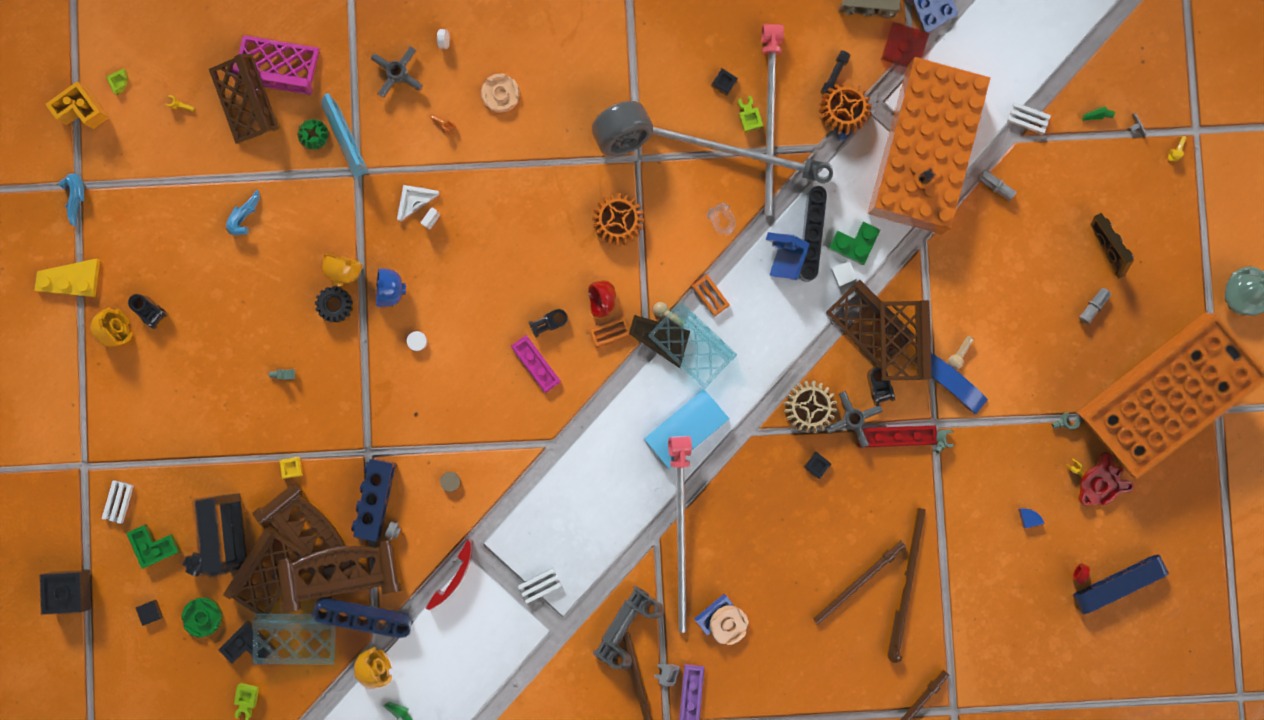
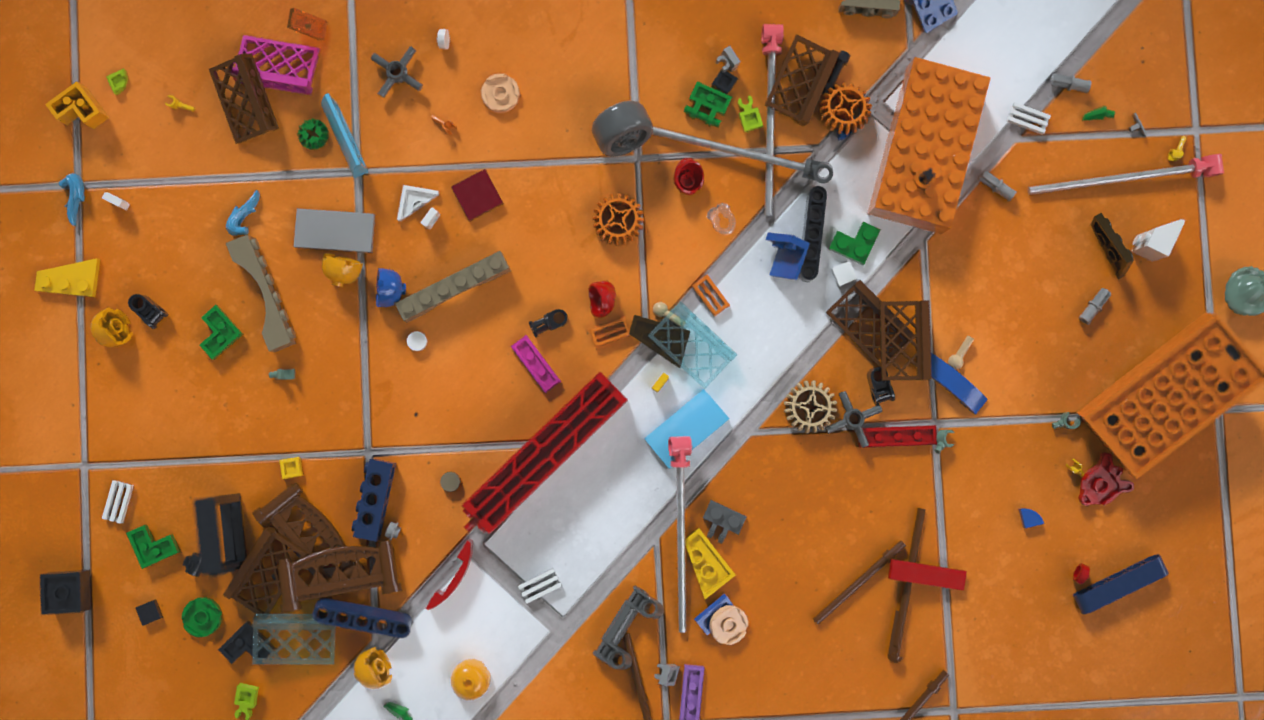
(115, 200): none -> white tile
(223, 334): none -> green plate
(276, 329): none -> dark tan arch
(307, 24): none -> clear orange tile
(322, 301): black tyre -> none
(334, 230): none -> light grey tile
(453, 285): none -> dark tan arch
(470, 679): none -> light orange cylinder
(477, 195): none -> dark red tile
(543, 454): none -> red piece
(660, 382): none -> yellow tile
(688, 176): none -> red hair
(707, 563): none -> yellow wing
(711, 99): none -> green plate
(723, 517): none -> dark grey hinge
(730, 60): none -> light grey tile
(816, 87): none -> reddish brown fence
(817, 465): black tile -> none
(904, 44): clear red tile -> none
(927, 574): none -> red tile
(1070, 83): none -> light grey axle
(1157, 242): none -> white slope
(1209, 166): none -> flat silver piece

